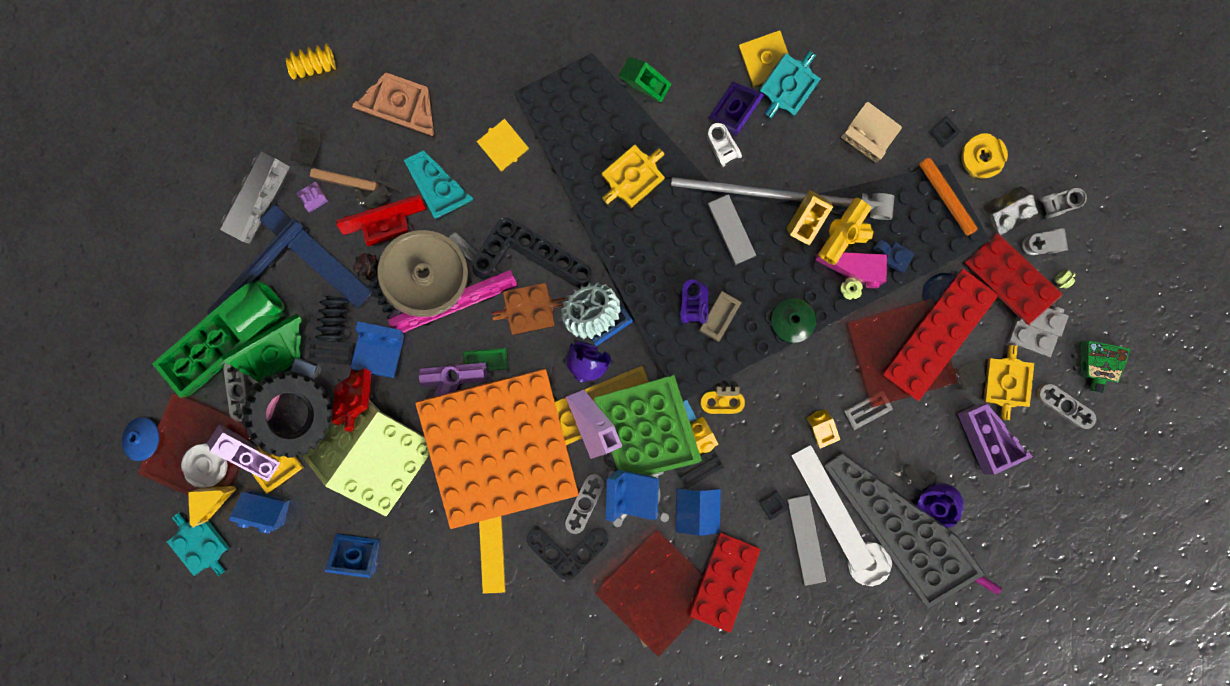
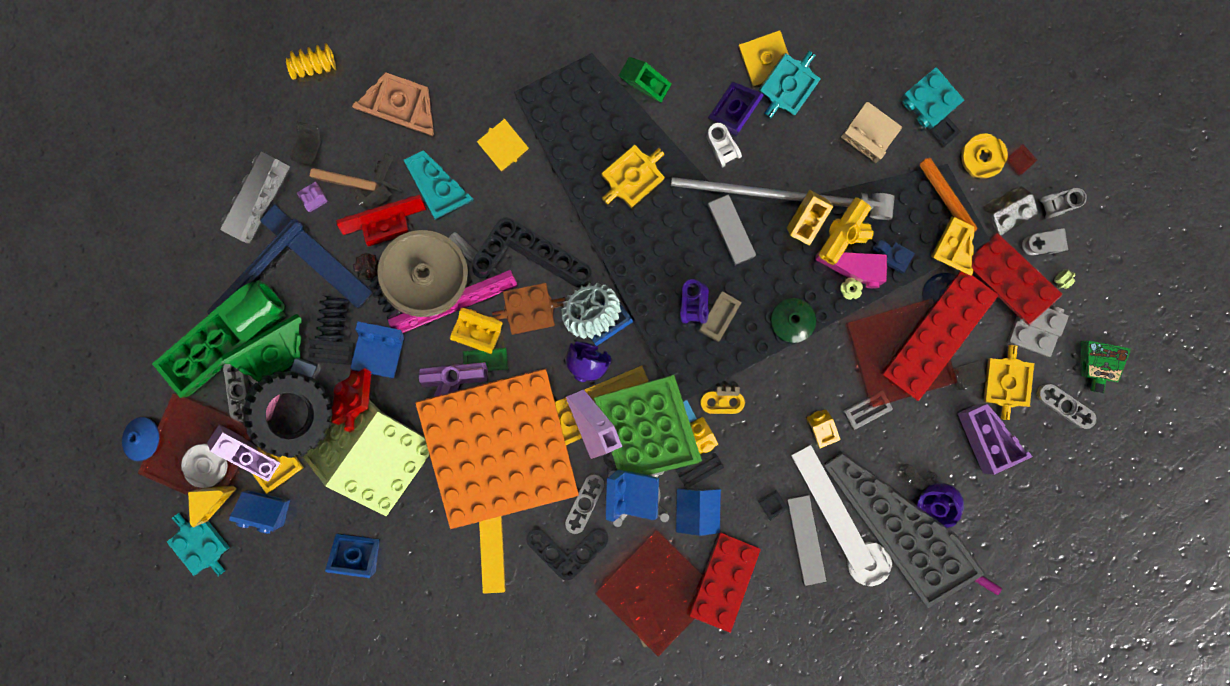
(476, 330): none -> yellow bracket
(932, 99): none -> teal plate
(956, 246): none -> yellow wing
(1021, 159): none -> clear red tile

